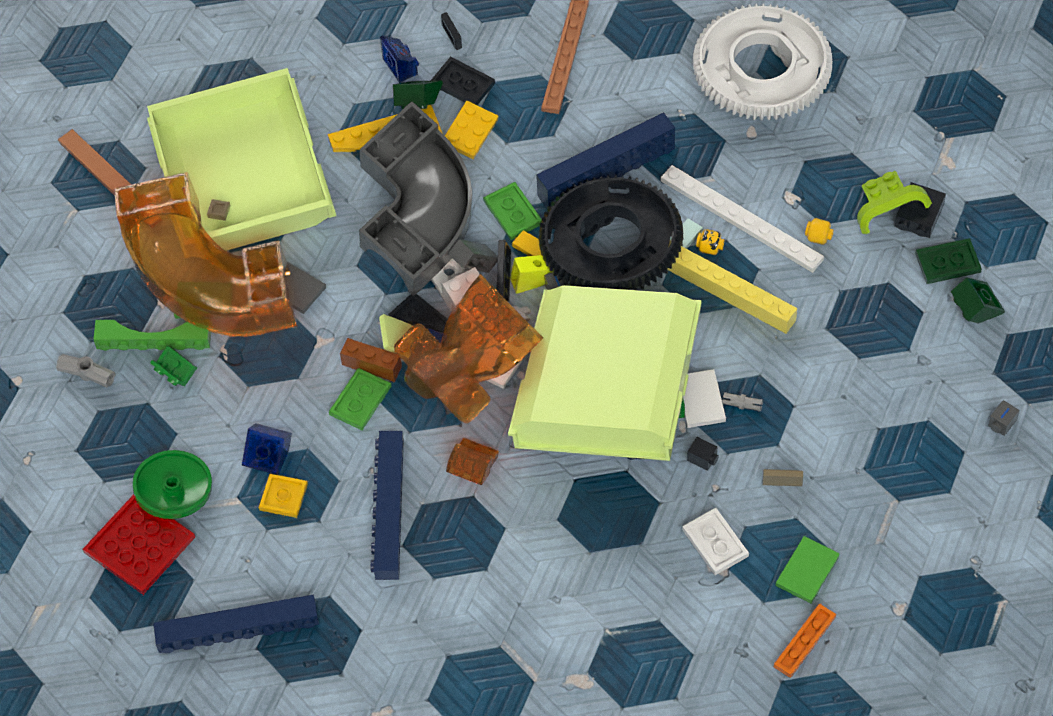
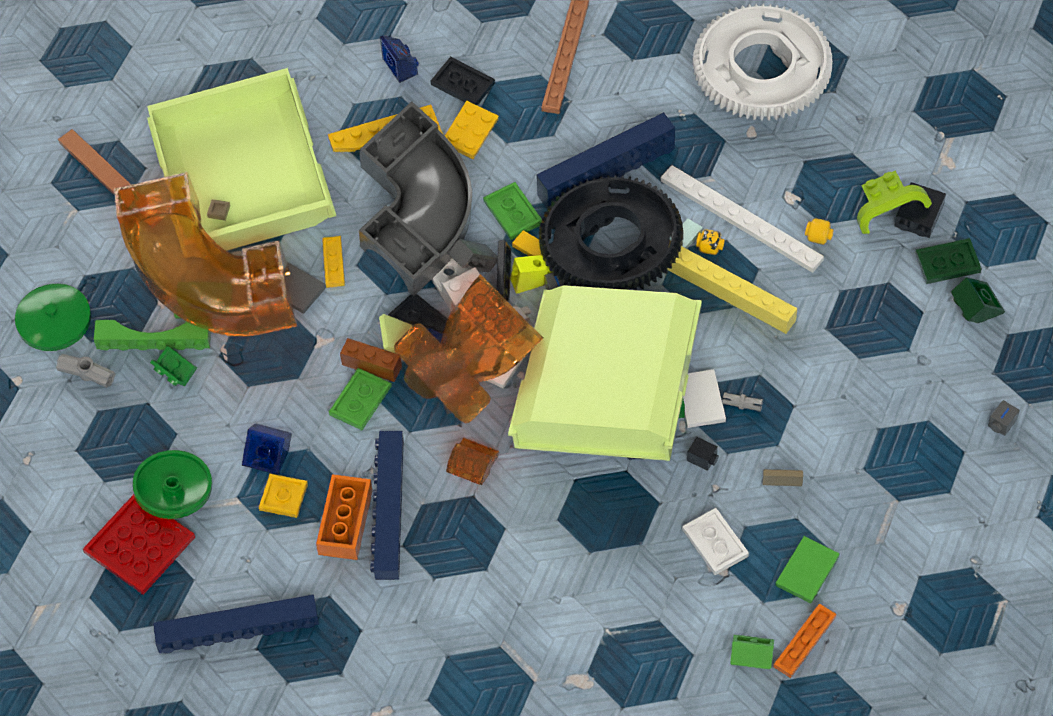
(53, 317): none -> green dish
(333, 261): none -> yellow tile
(344, 517): none -> orange brick
(419, 92): dark green slope -> none
(451, 31): black tile -> none
(752, 651): none -> bright green panel

